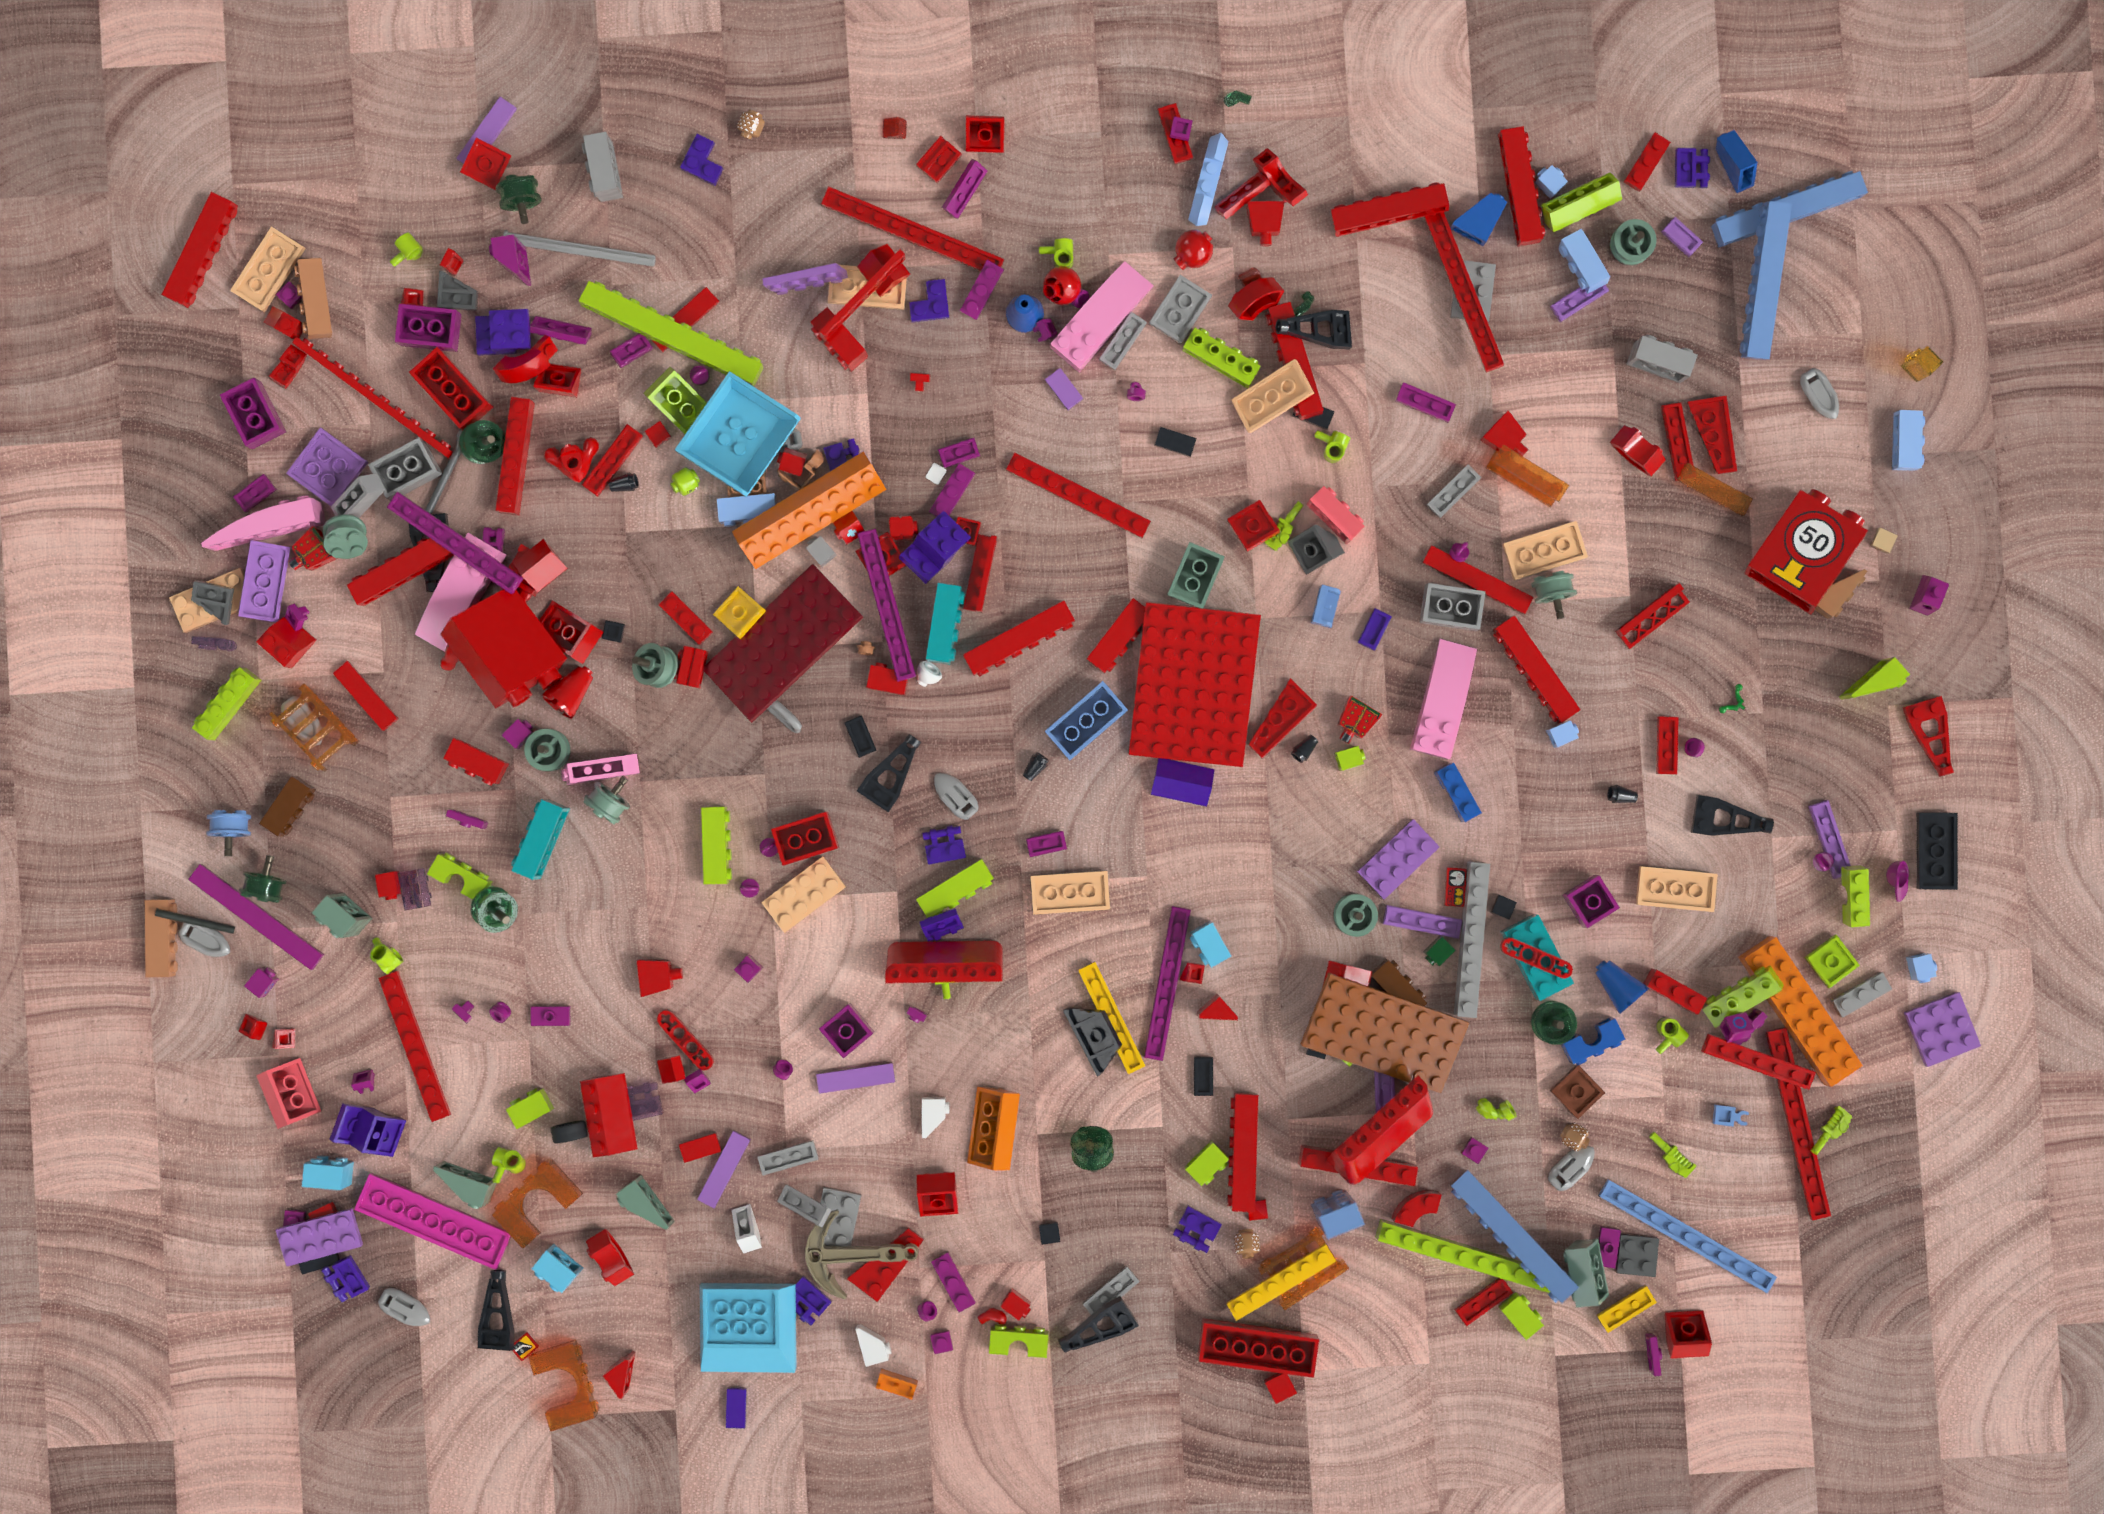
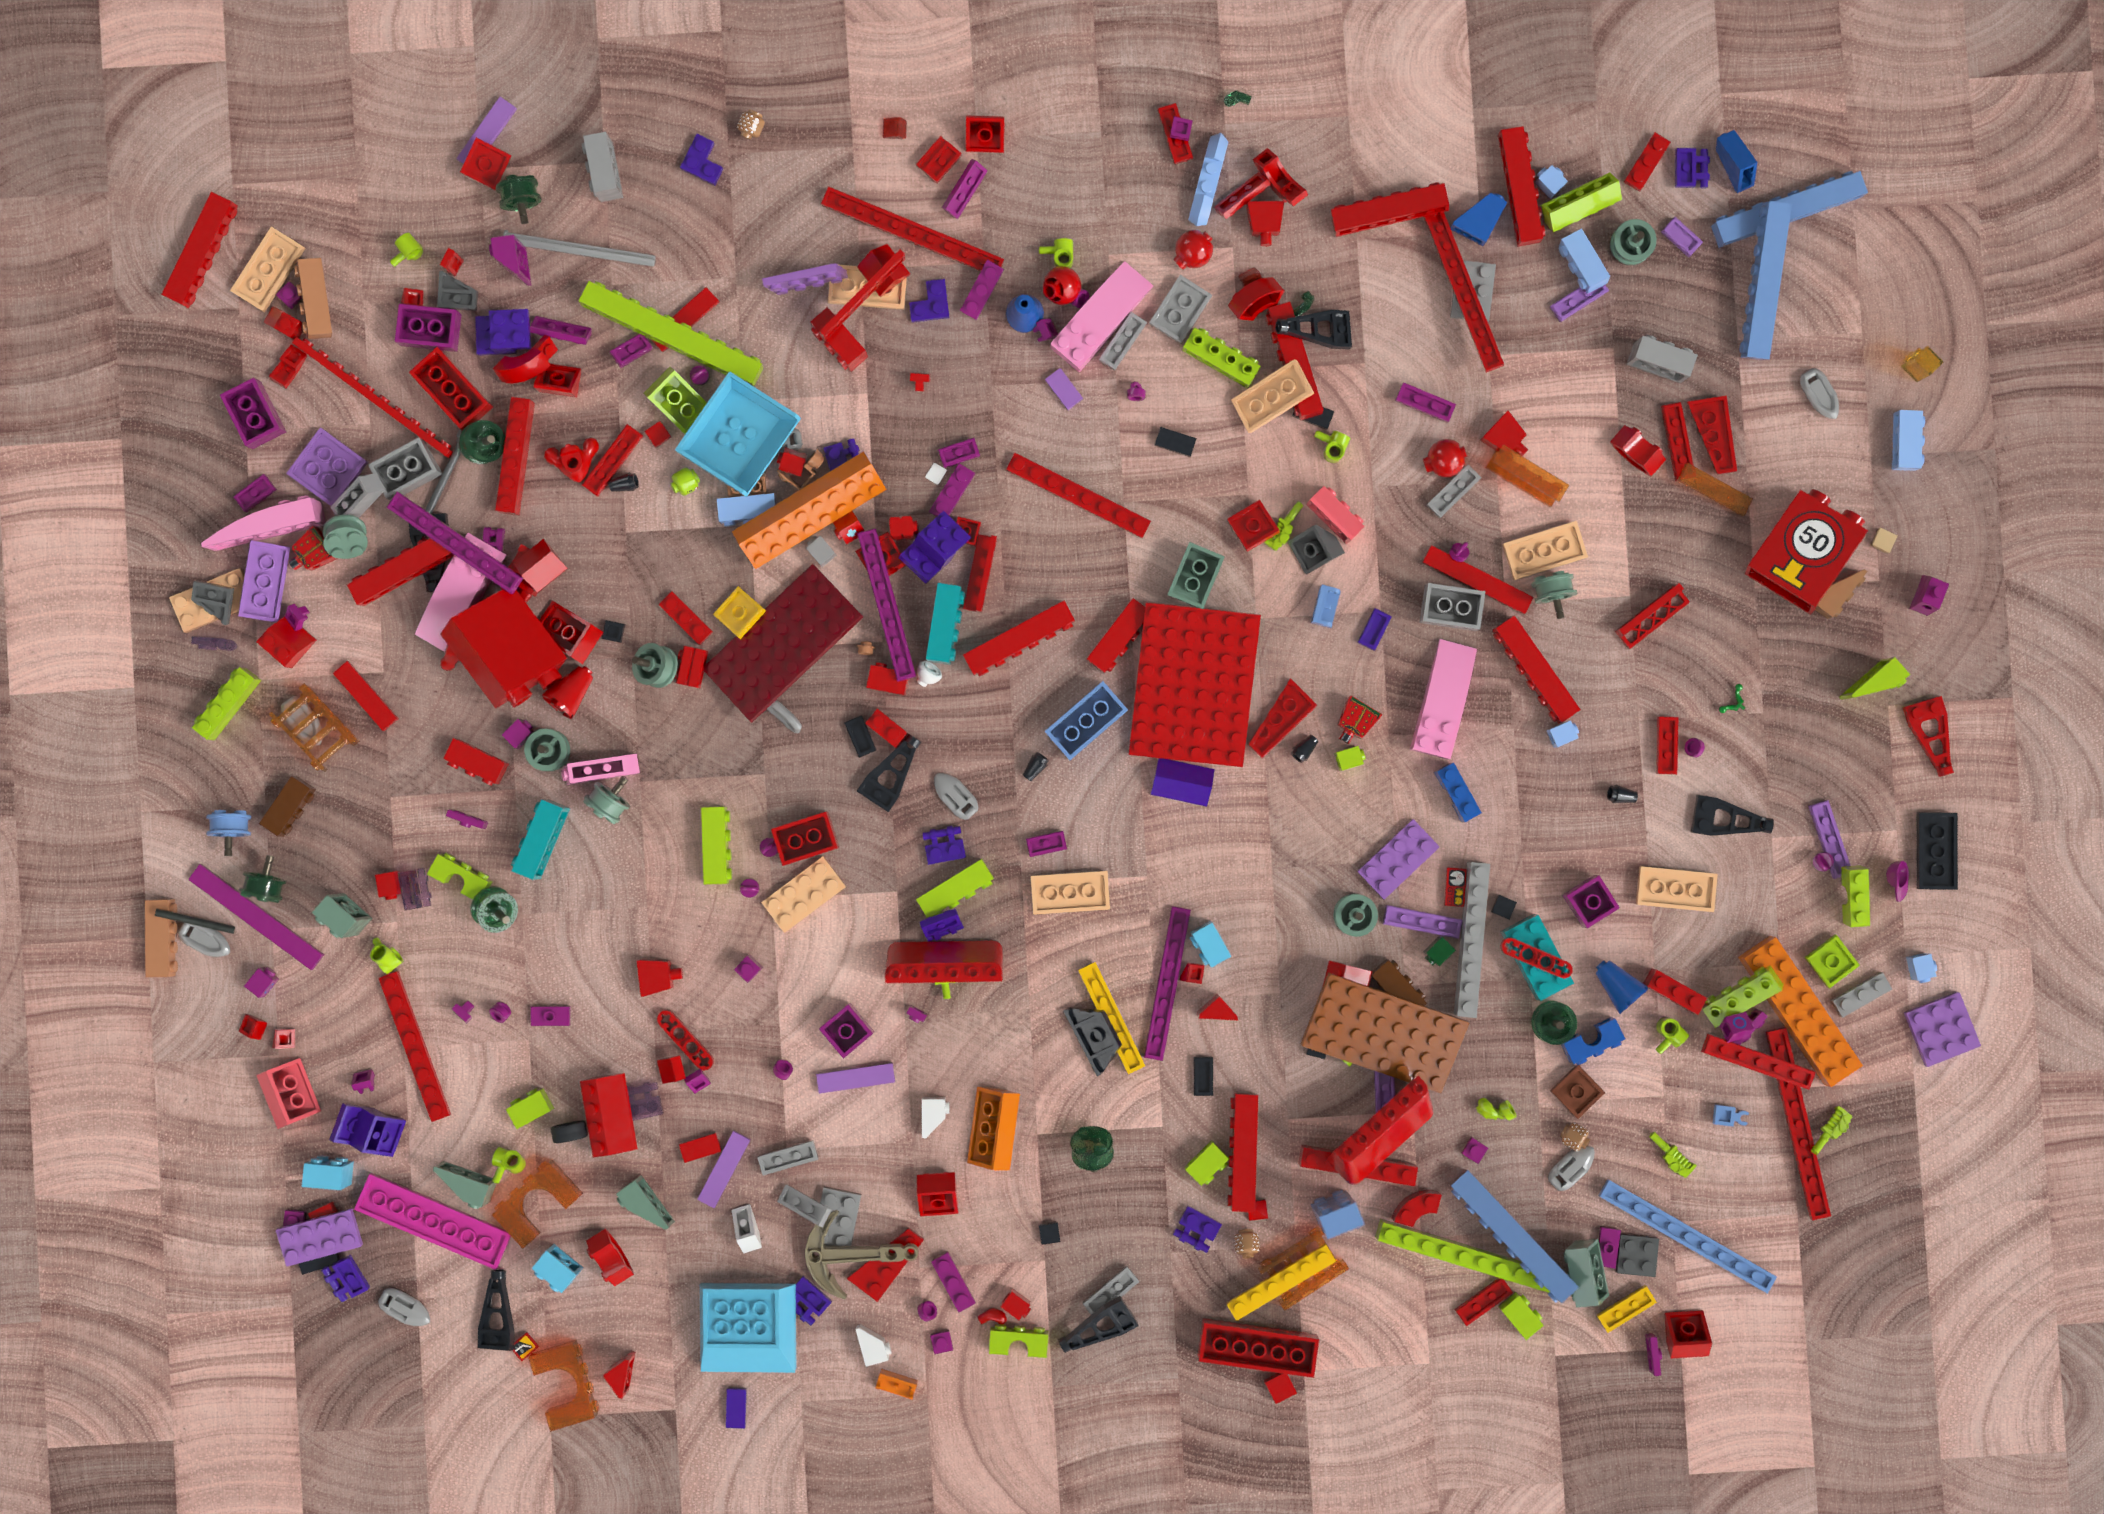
(886, 728): none -> red brick
(1445, 458): none -> red brick

